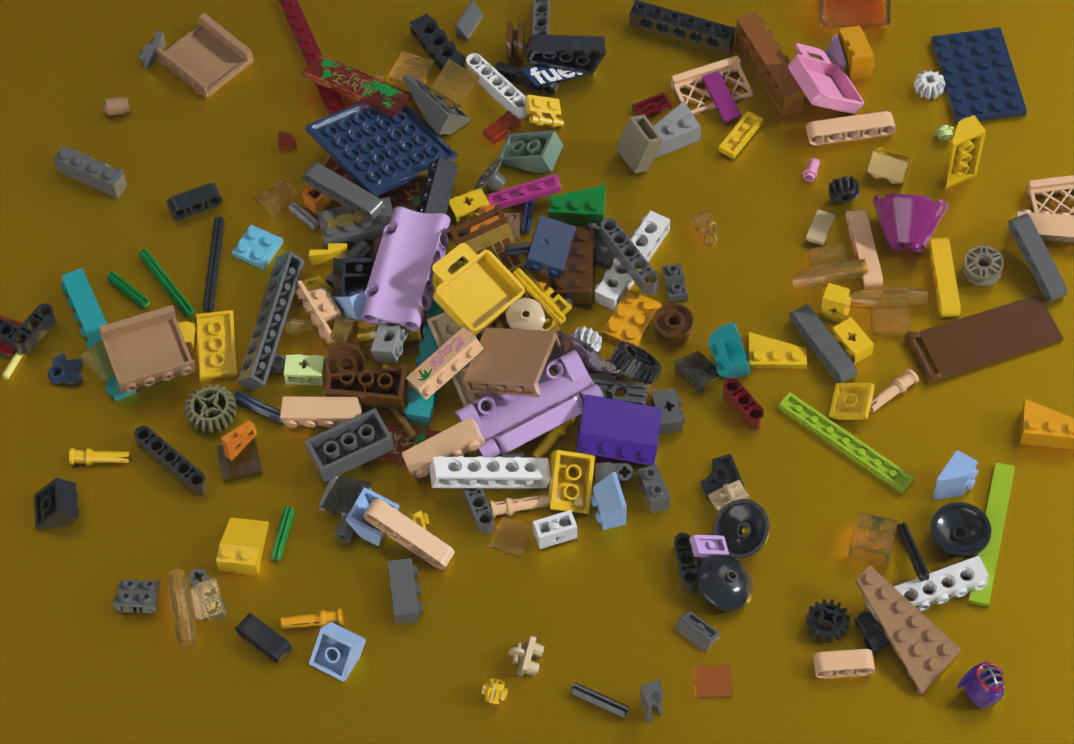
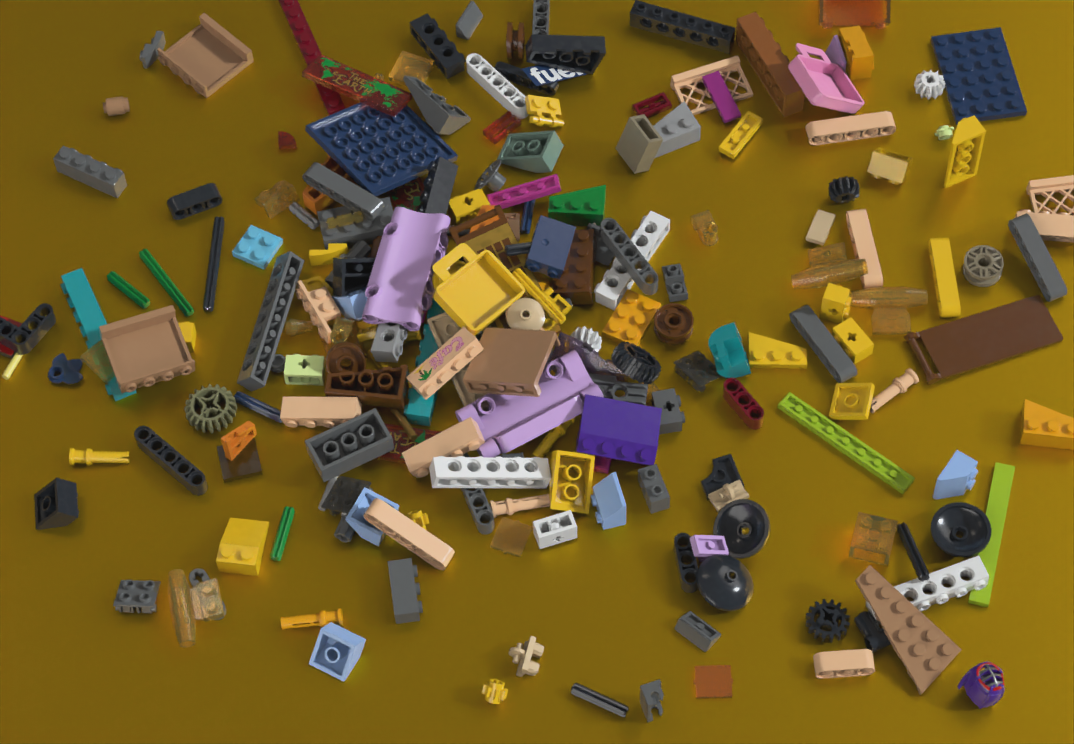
(216, 345): yellow tile -> none
(263, 638): black beam -> none
(454, 83): clear yellow tile -> none
(604, 469): dark grey piece -> none
(810, 173): bright pink pin -> none
(908, 219): magenta cone -> none

